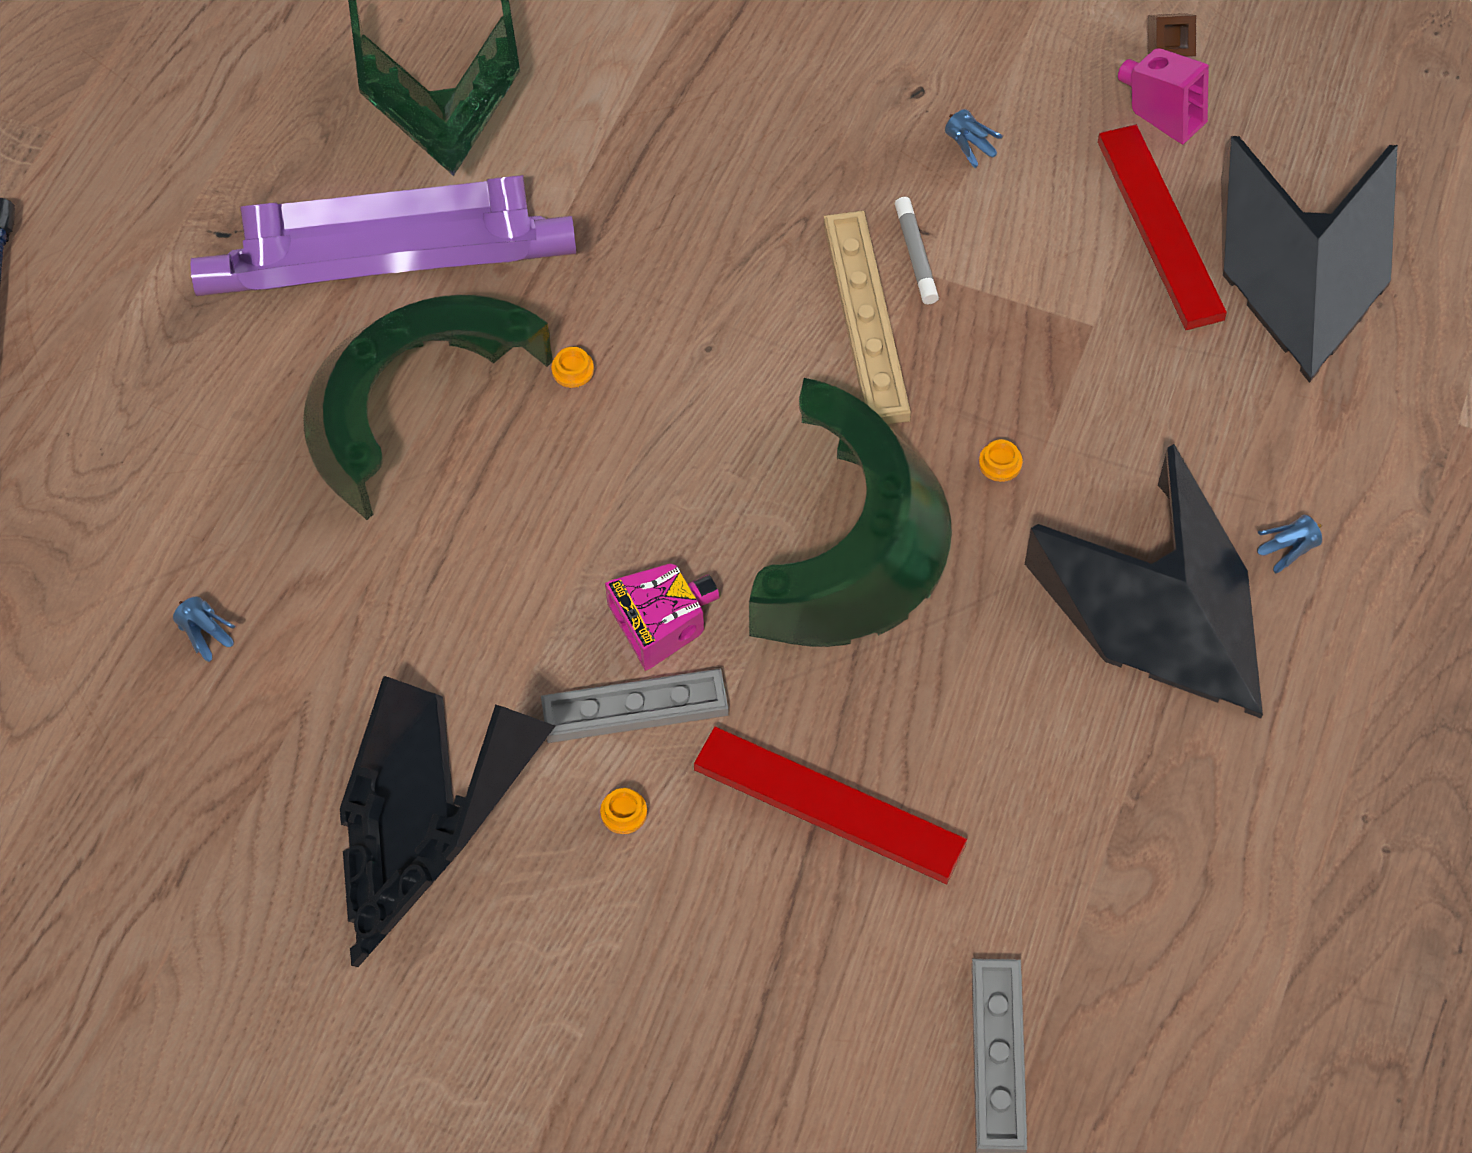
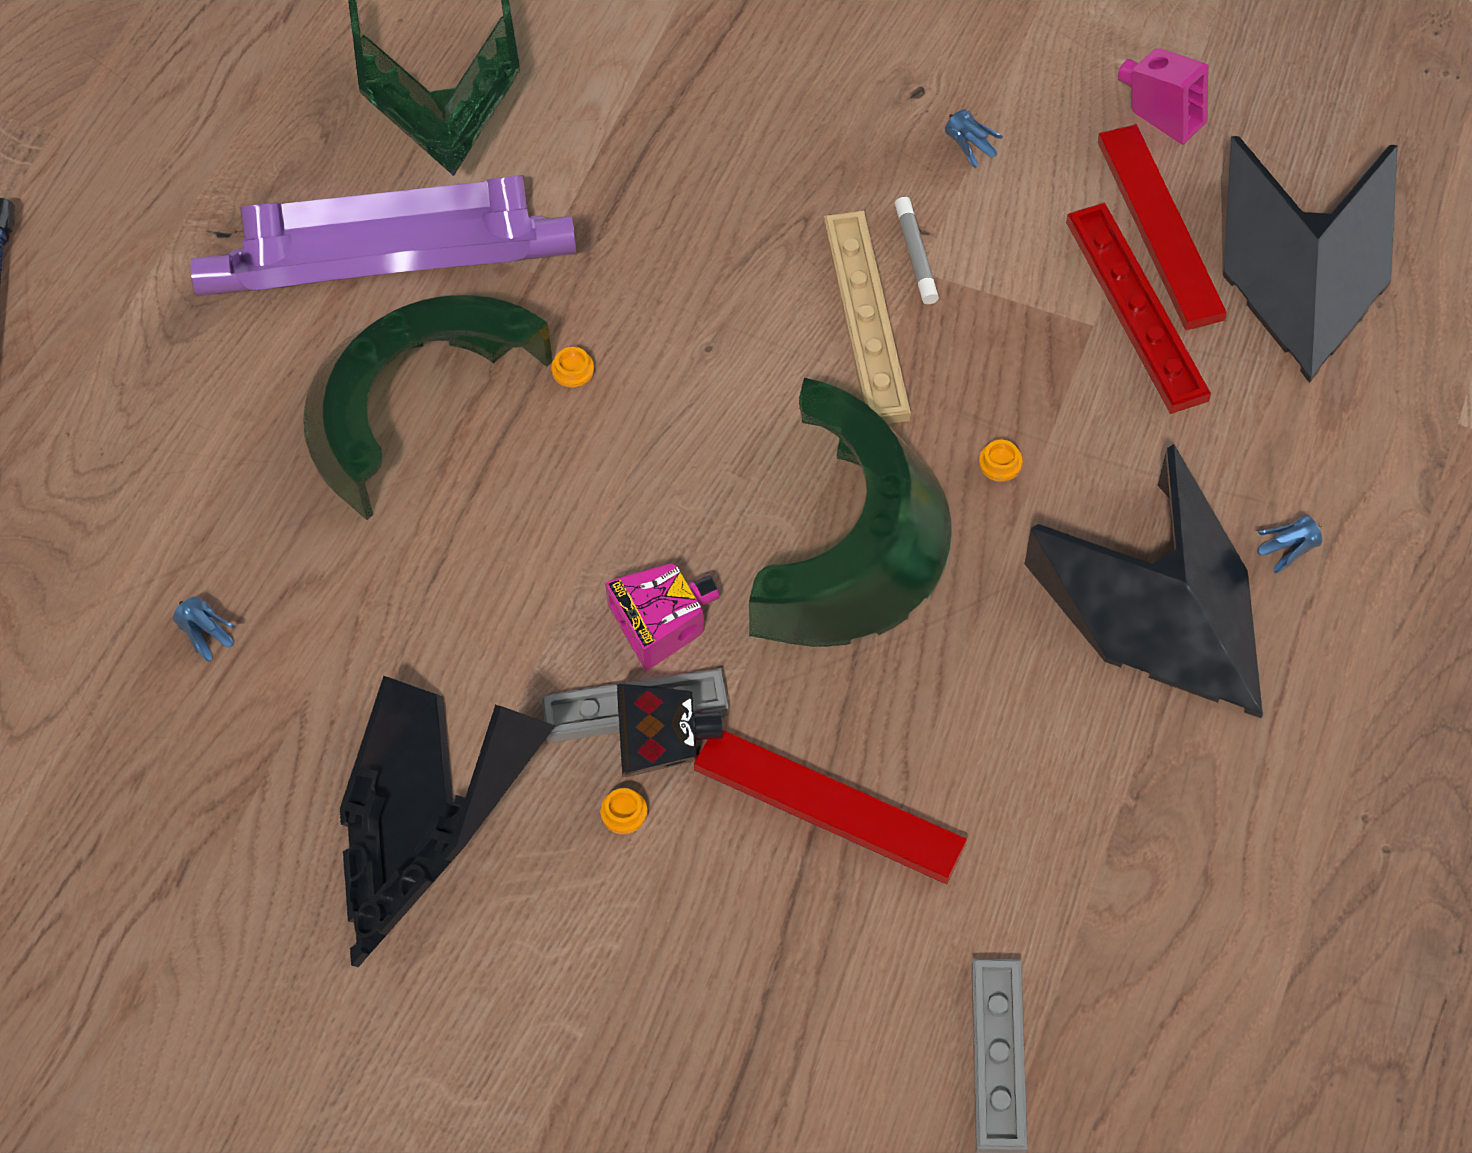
(660, 728): none -> black torso
(1138, 308): none -> red tile
(1172, 33): reddish brown brick -> none

